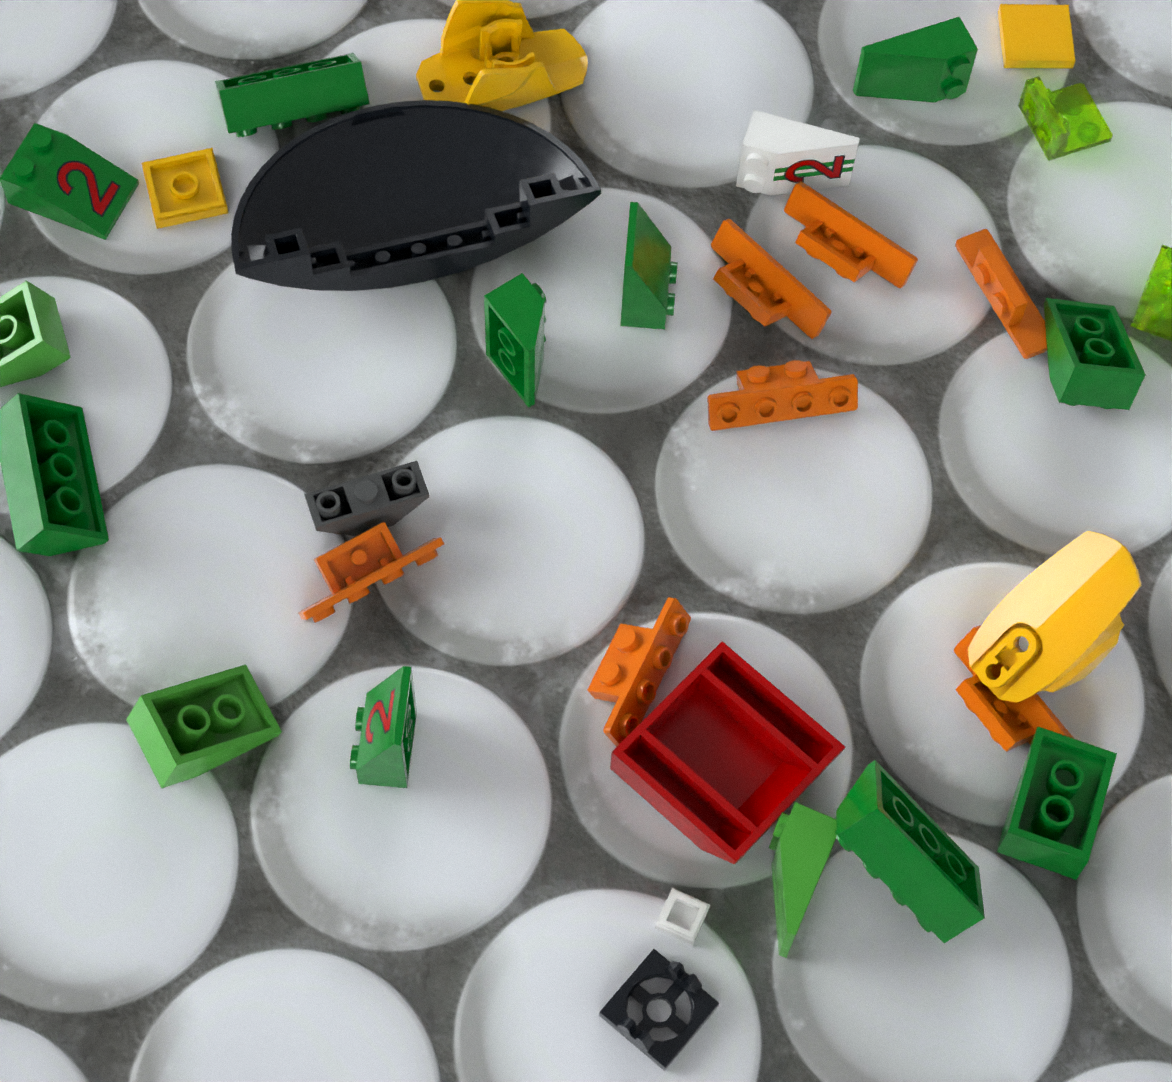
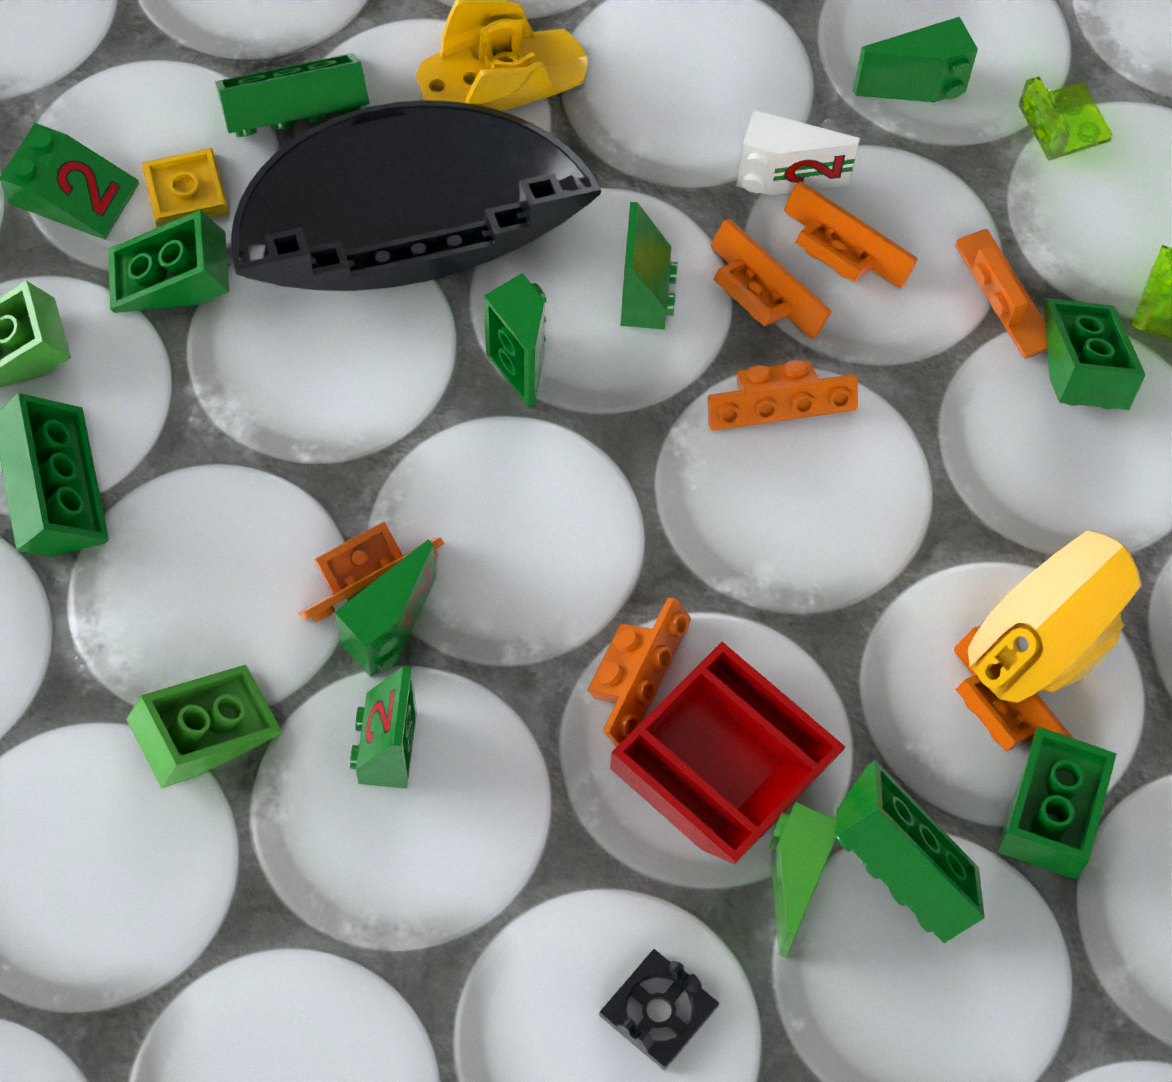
(169, 266): none -> green slope
(368, 500): dark grey slope -> none
(382, 615): none -> green slope
(682, 916): white tile -> none
(1036, 36): yellow tile -> none

